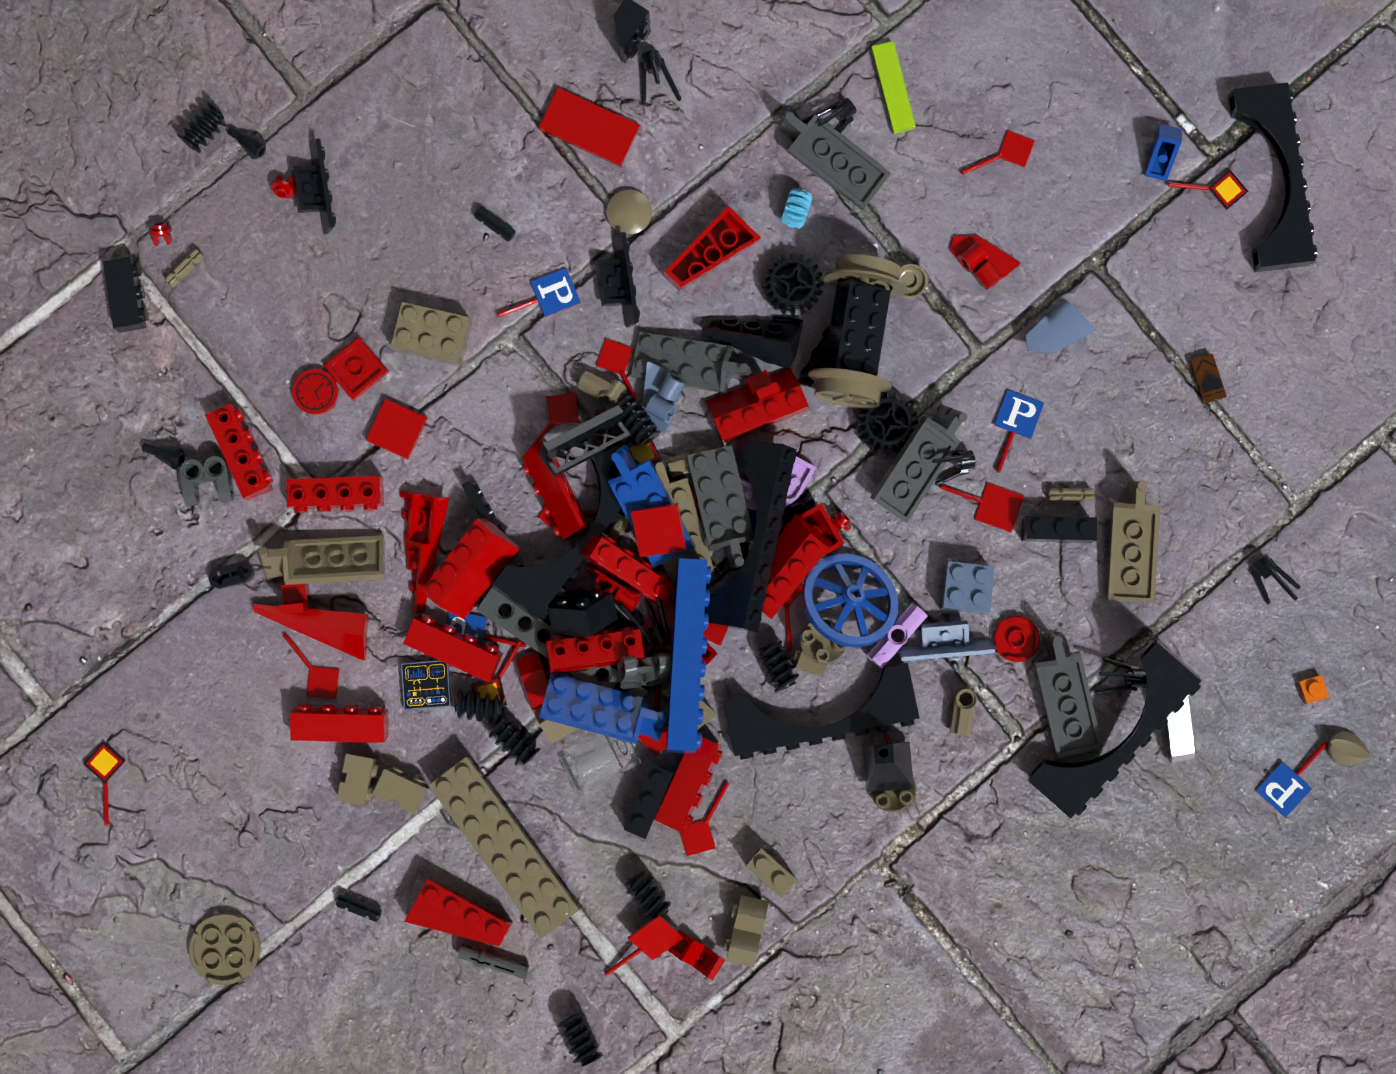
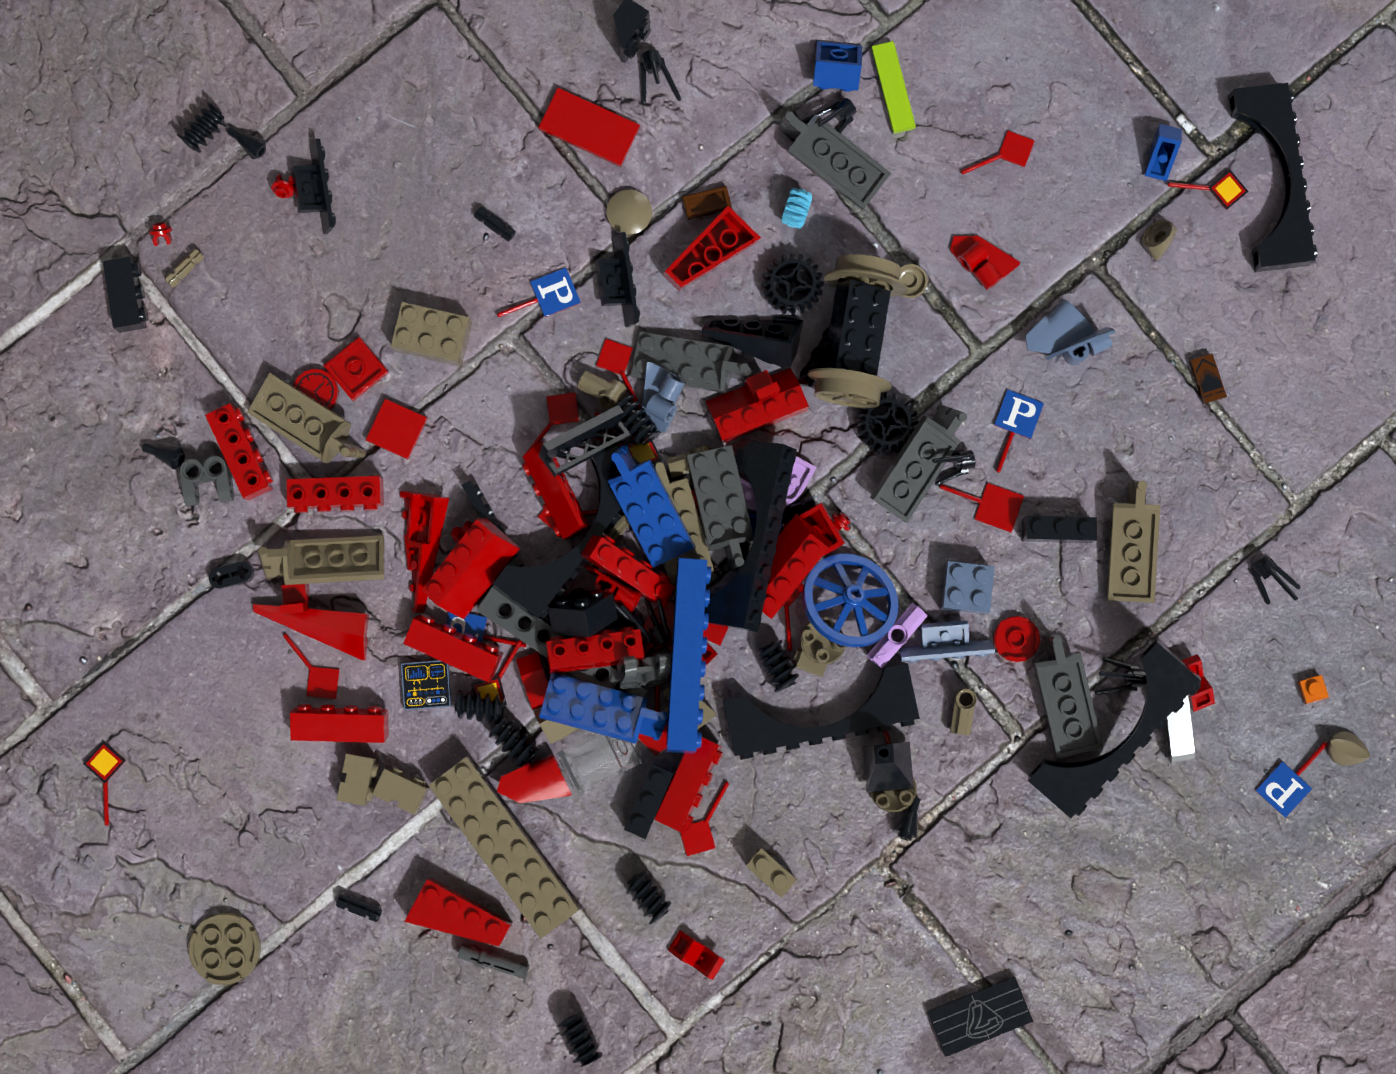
(303, 420): none -> dark tan hinge
(458, 532): none -> red plate
(535, 782): none -> red panel
(652, 940): red piece -> none
(658, 530): red tile -> none
(706, 202): none -> reddish brown tile
(746, 931): dark tan brick -> none
(837, 66): none -> blue slope
(908, 824): none -> black cone
(979, 1016): none -> black tile
(1070, 494): dark tan axle -> none
(1091, 344): none -> sand blue panel
(1159, 238): none -> dark tan piece
(1204, 696): none -> red slope

